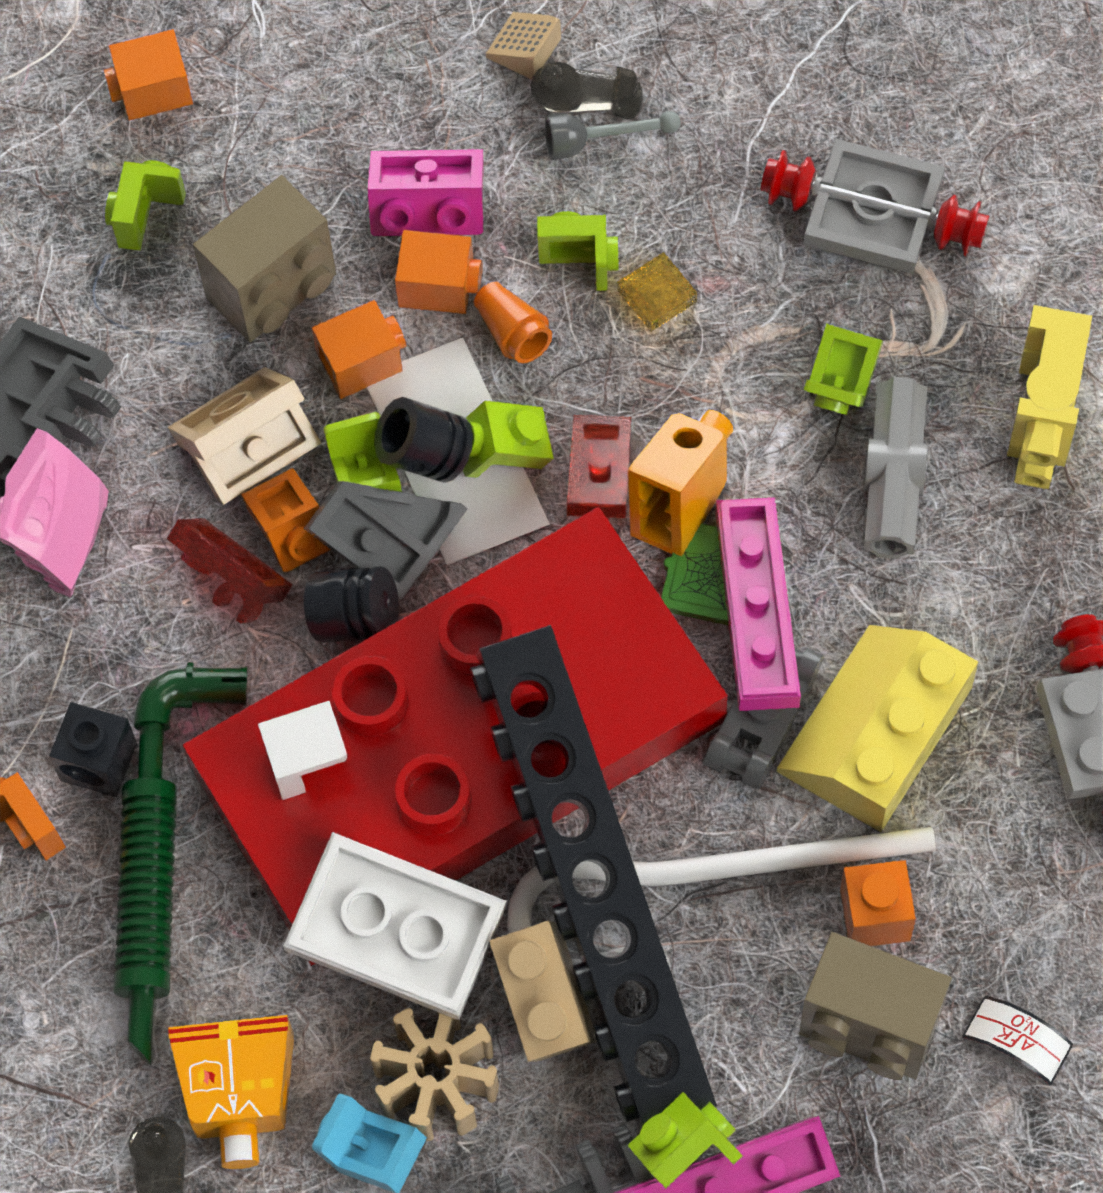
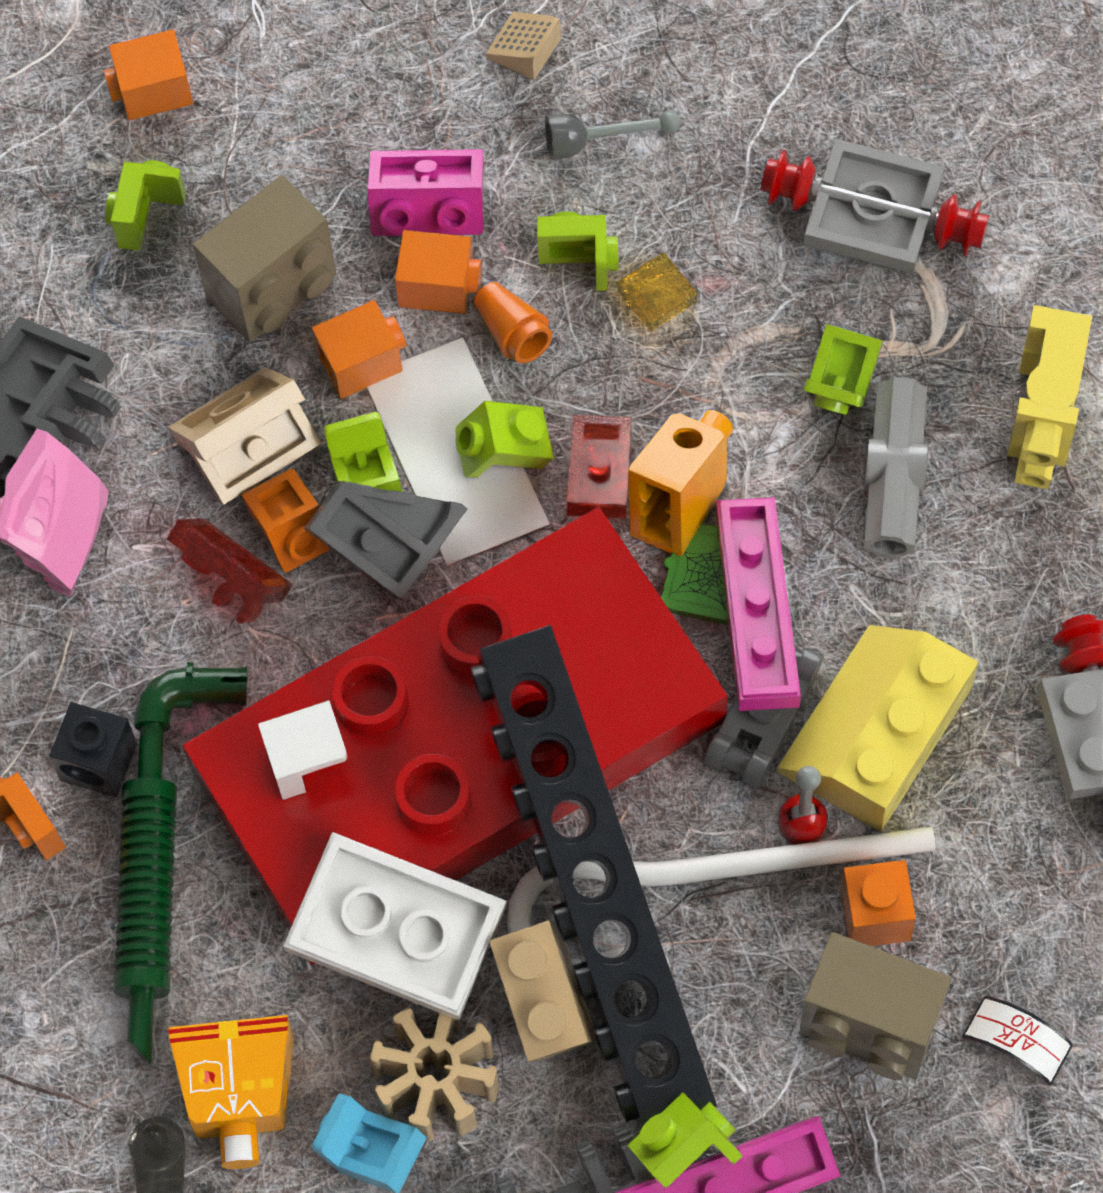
(350, 603): black piece -> none
(423, 439): black piece -> none
(567, 89): clear smoke piece -> none
(806, 823): none -> red hinge

